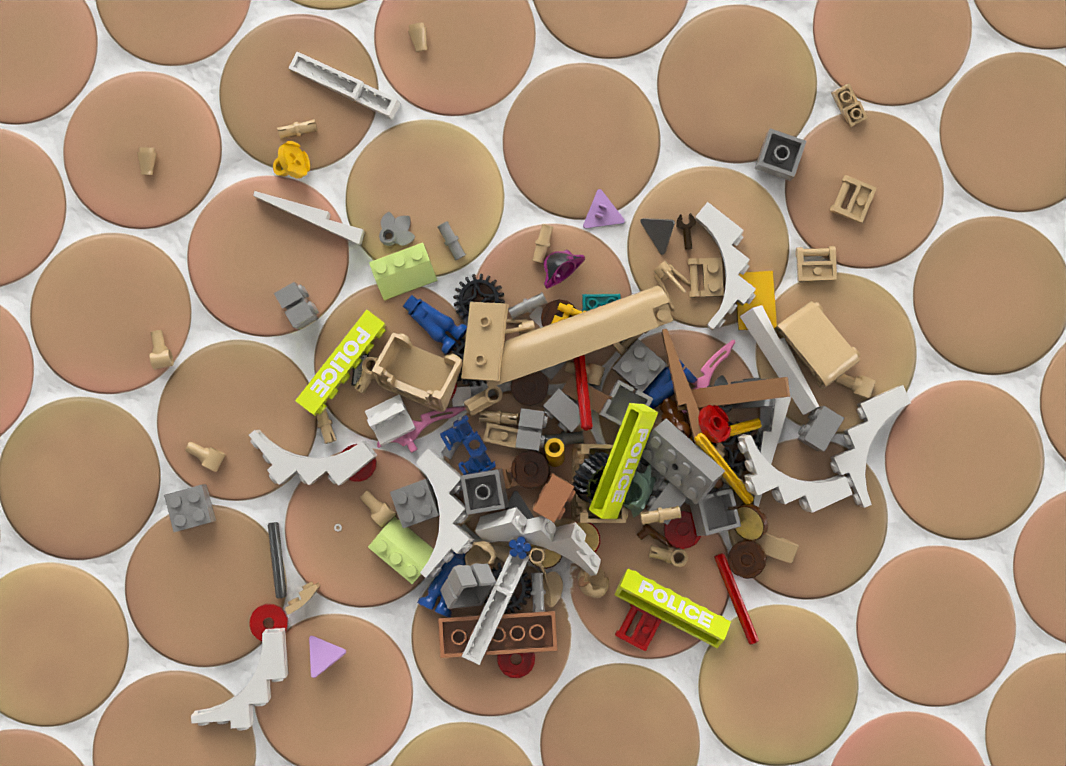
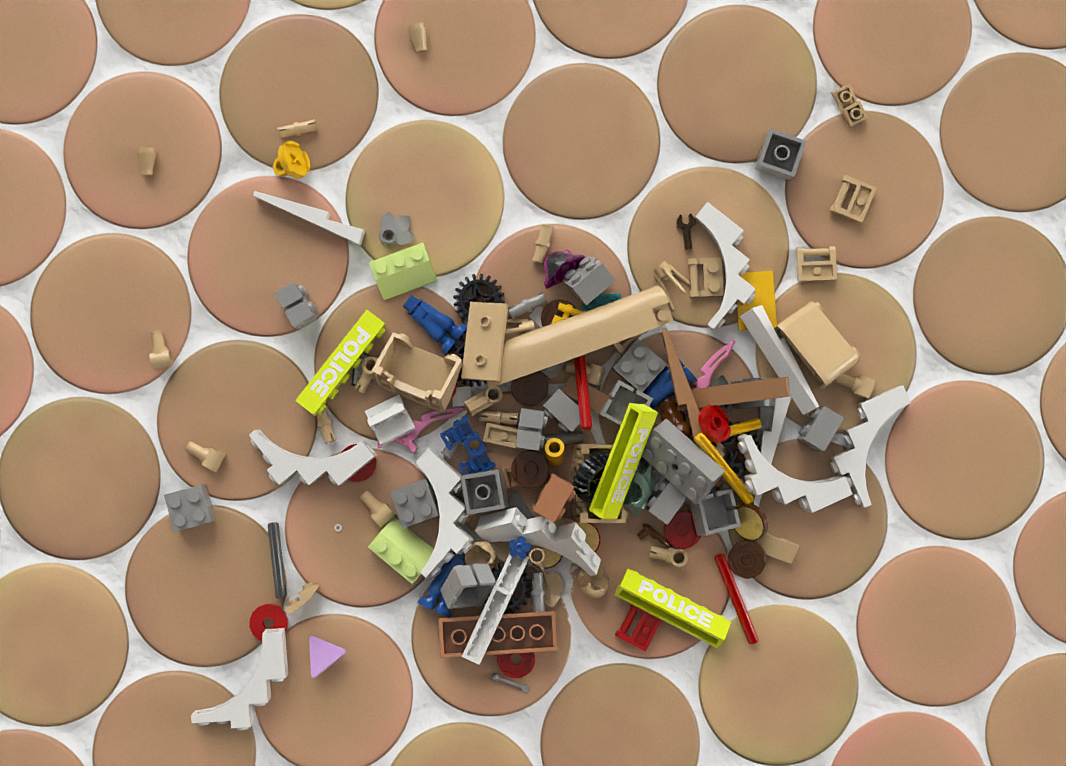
(345, 85): white slope -> none
(451, 240): light grey pin -> none
(525, 688): none -> light grey hinge
(588, 280): none -> light grey piece
(602, 212): lavender piece -> none
(659, 232): dark grey piece -> none
(660, 515): tan pin -> none

